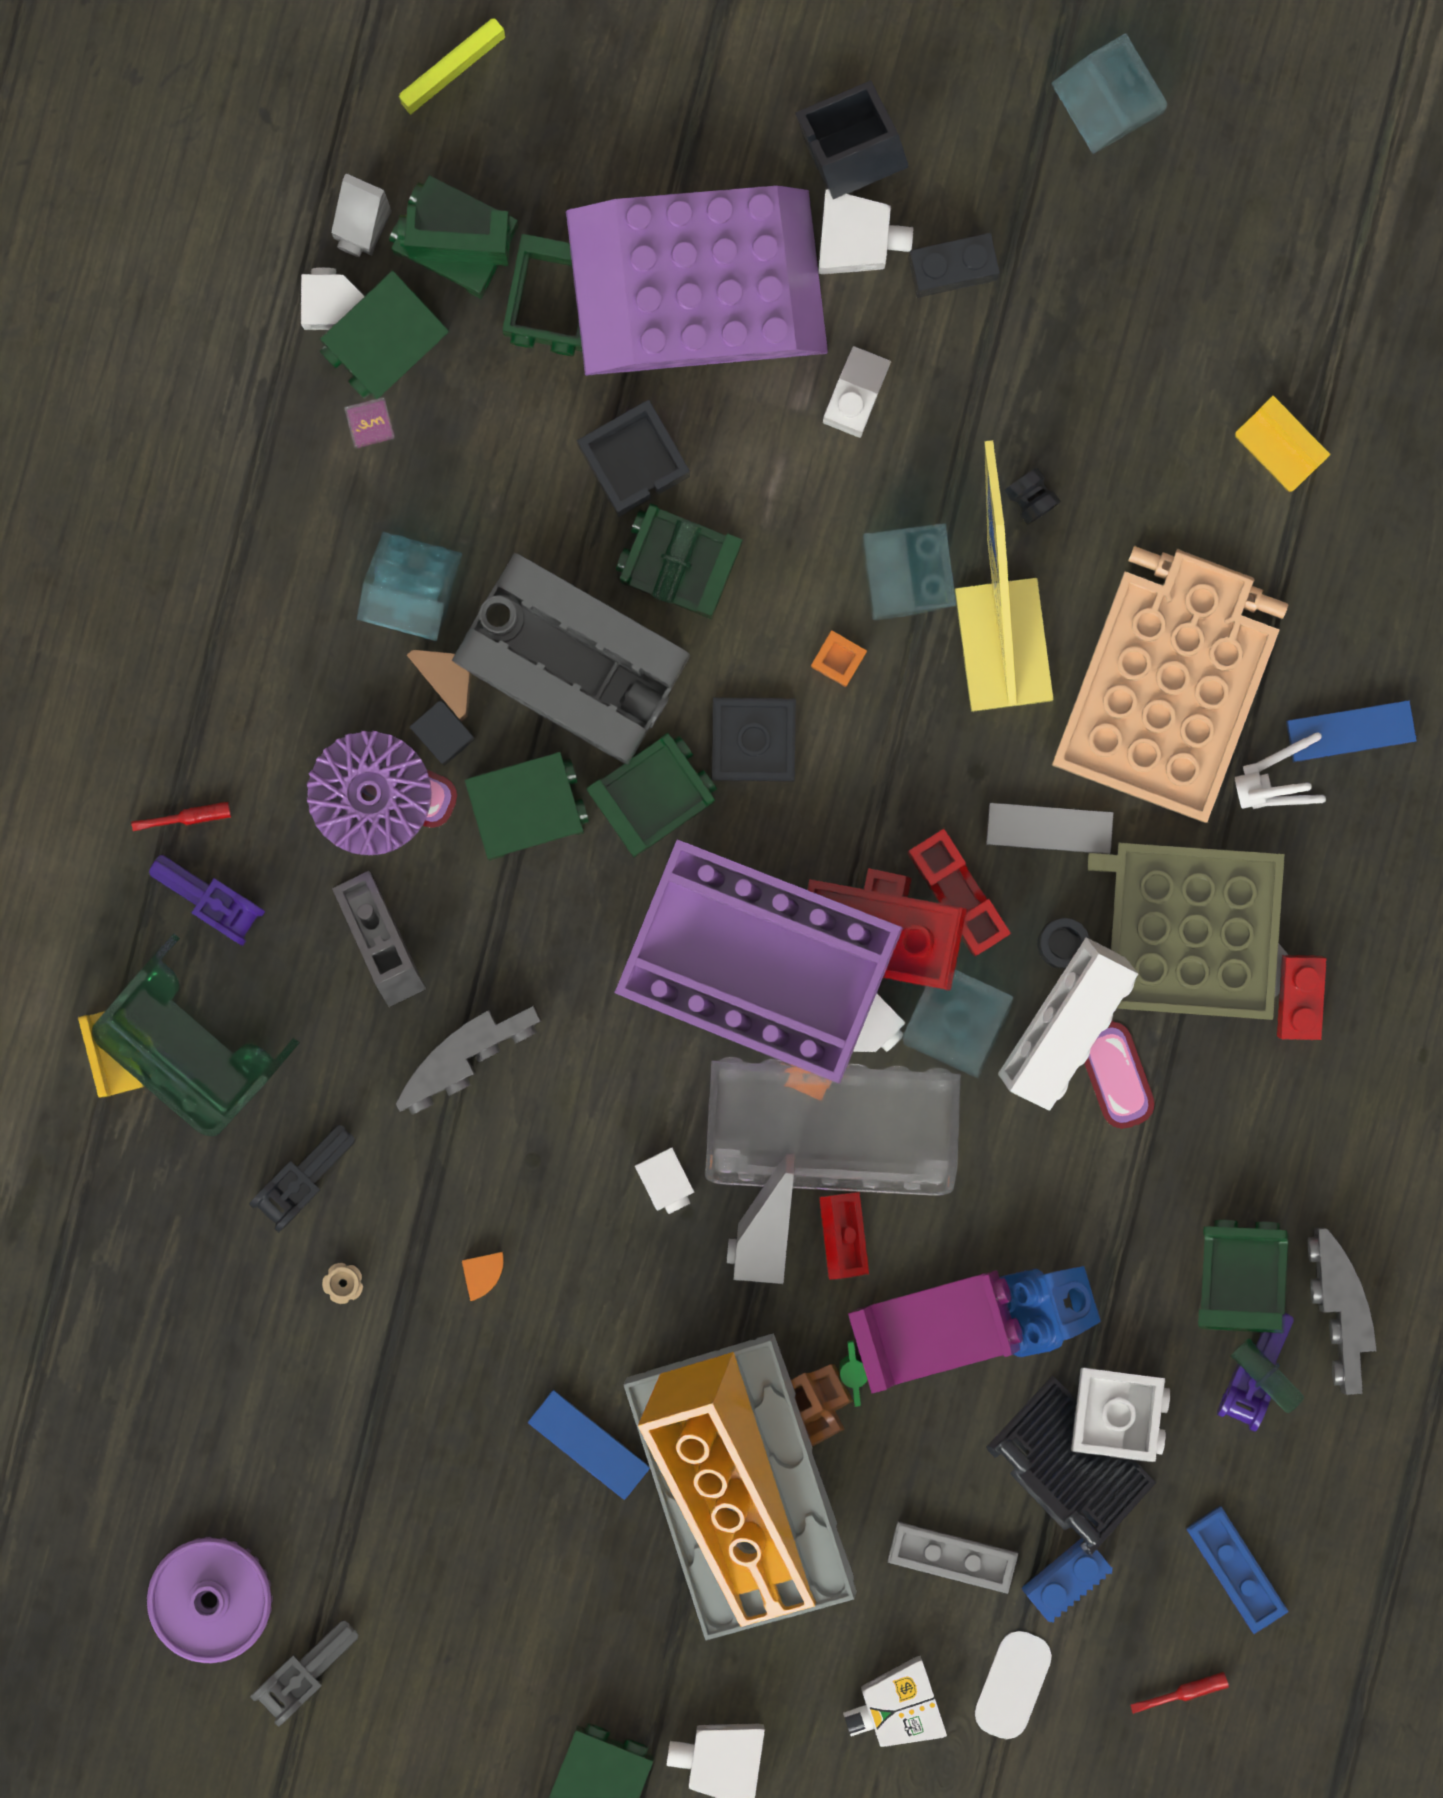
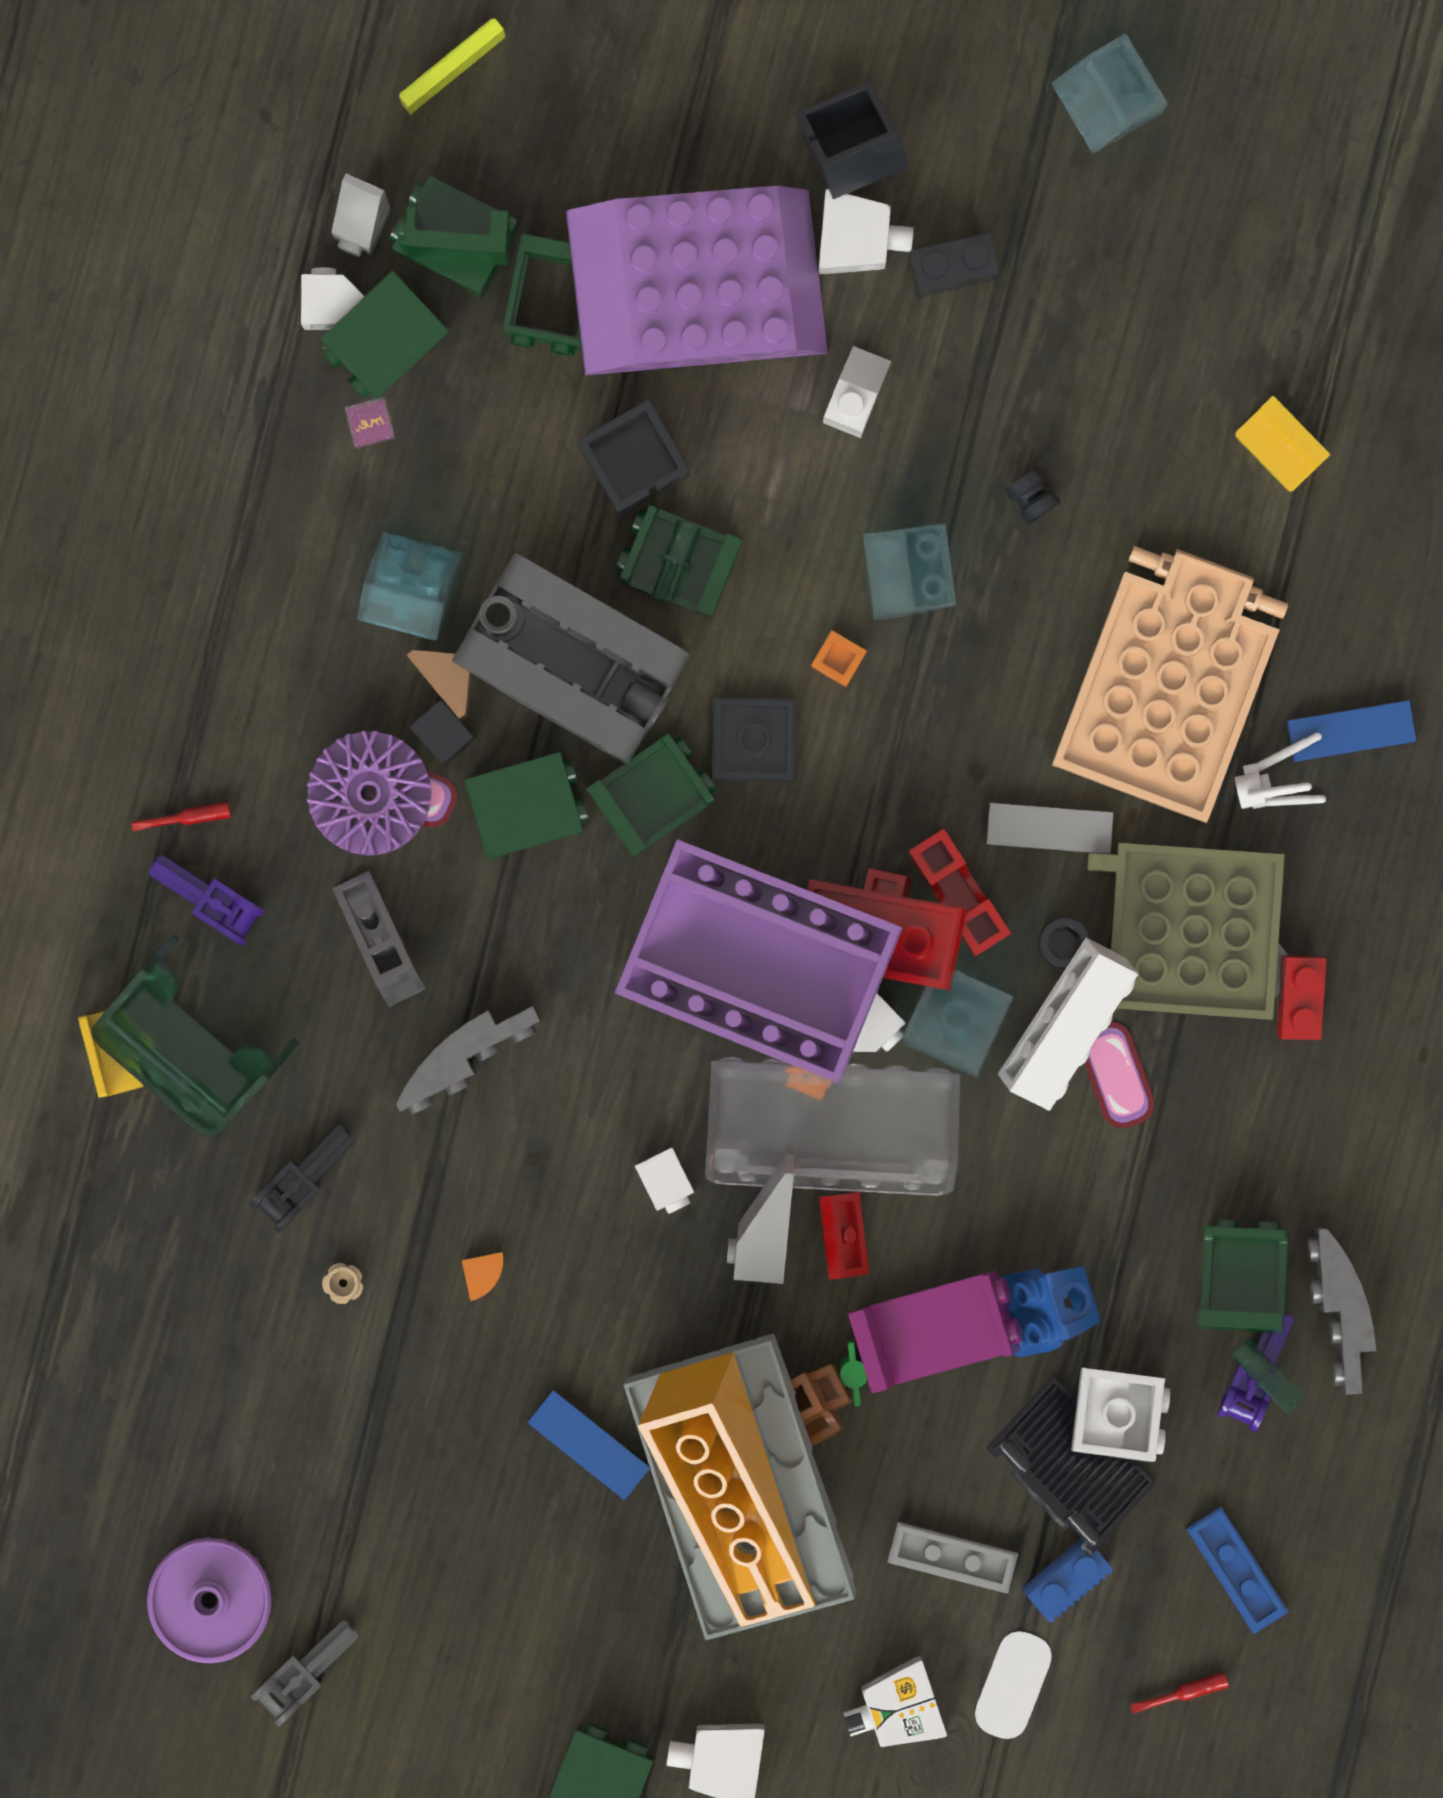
(1002, 623): light yellow piece -> none

